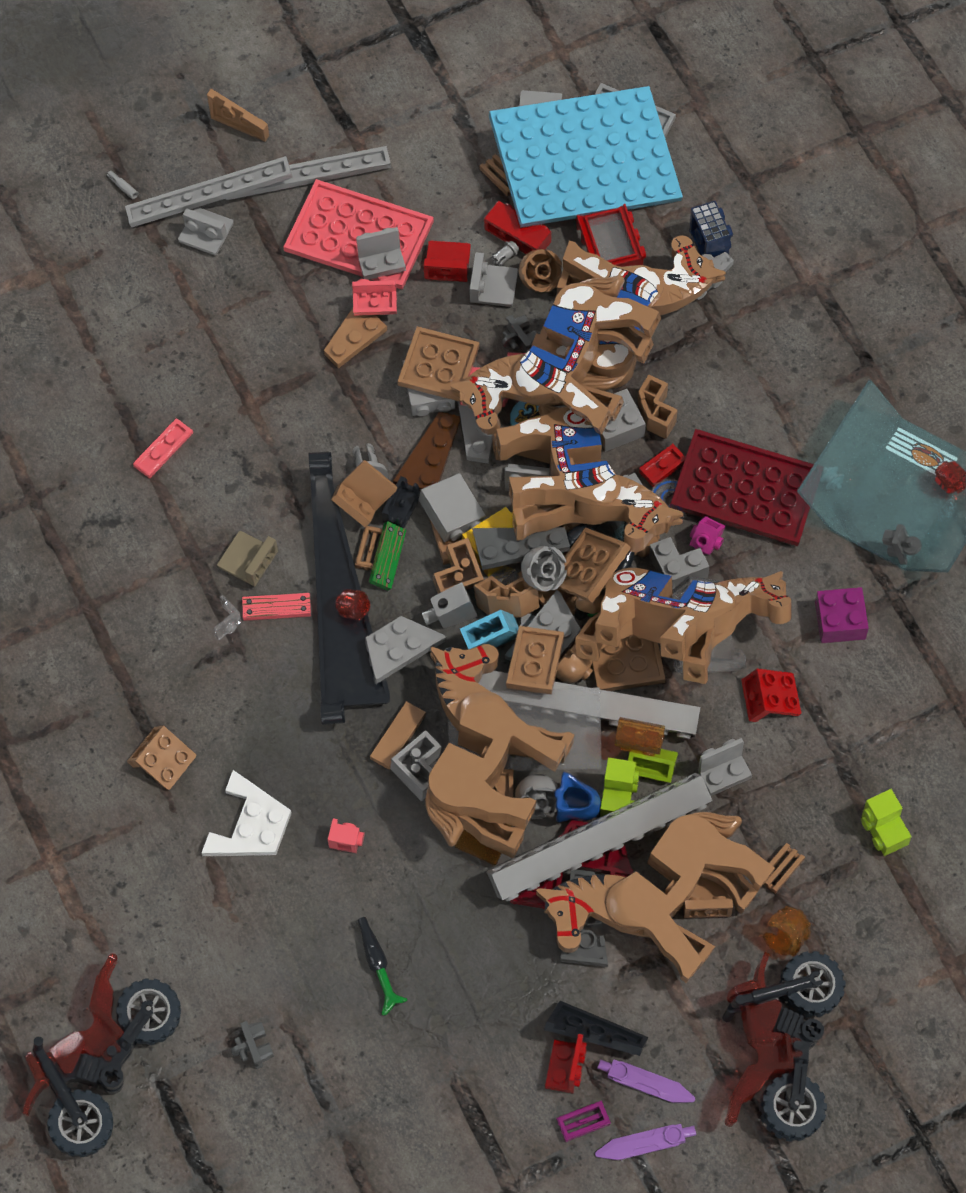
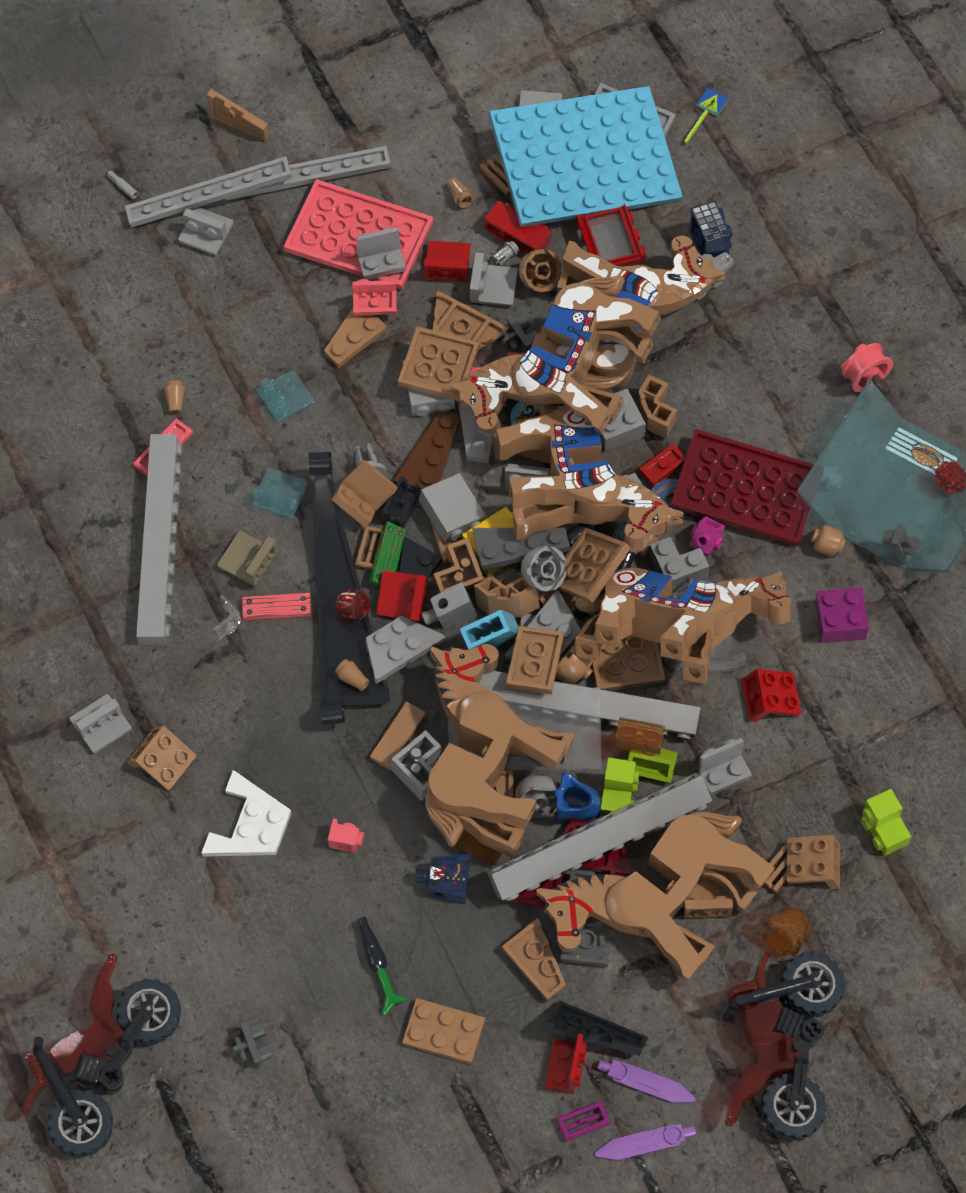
(101, 723): none -> light grey bracket
(158, 540): none -> light grey brick
(174, 396): none -> medium nougat cone
(279, 493): none -> clear light blue hinge
(285, 395): none -> clear light blue hinge
(350, 673): none -> medium nougat cone
(402, 595): none -> red bracket
(418, 559): none -> black wing
(443, 1031): none -> medium nougat plate
(446, 877): none -> dark blue torso
(461, 194): none -> medium nougat cone
(465, 322): none -> medium nougat wing
(534, 958): none -> medium nougat wing
(710, 102): none -> piece
(814, 860): none -> medium nougat bracket
(828, 540): none -> medium nougat head
(865, 365): none -> coral wheel

